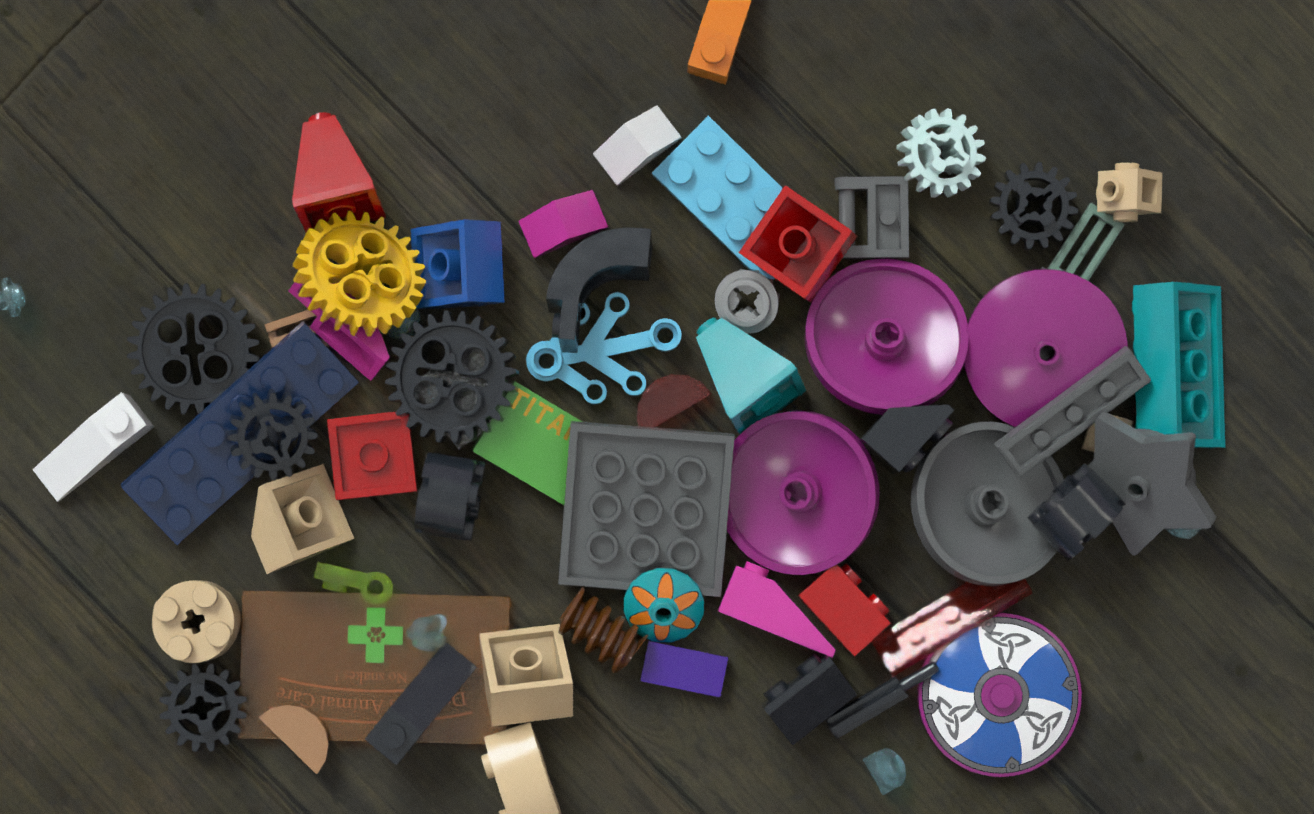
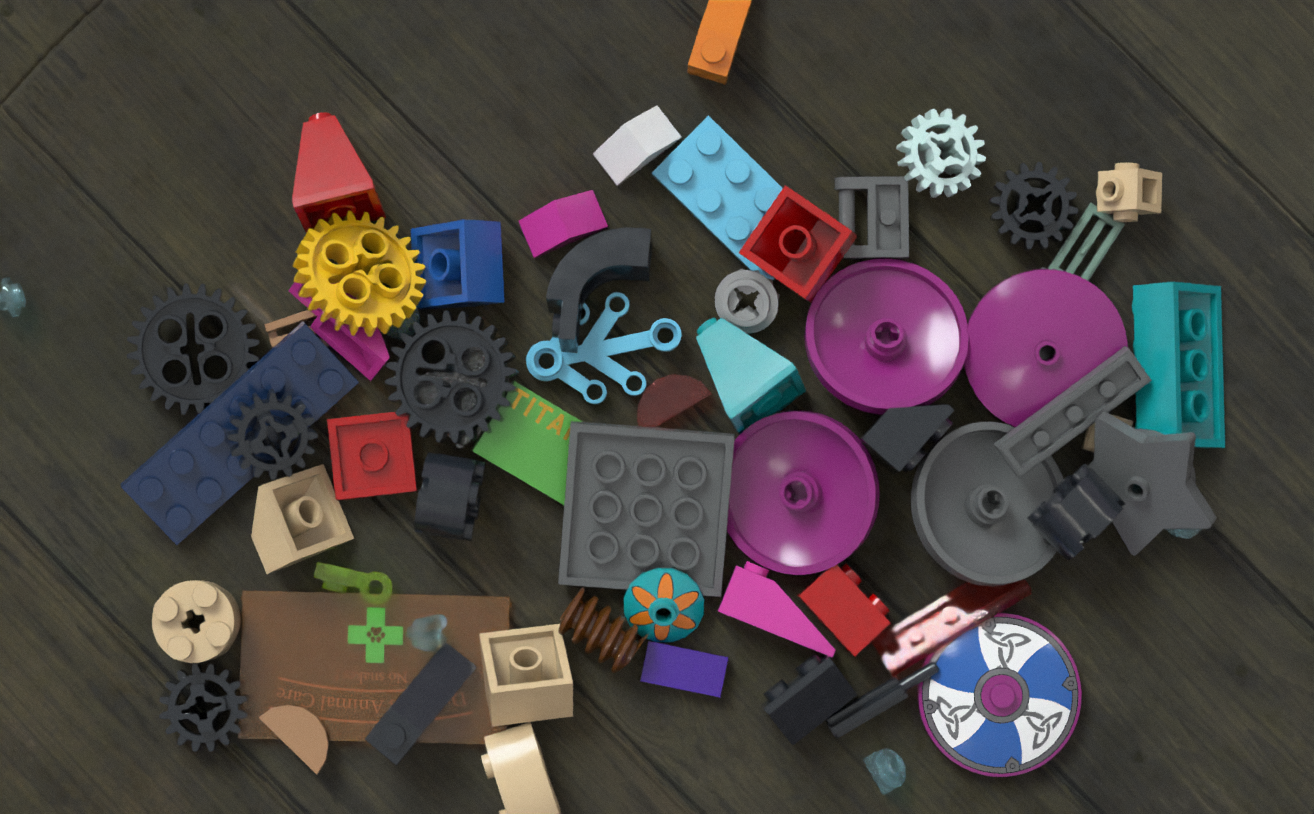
(93, 445): white slope -> none

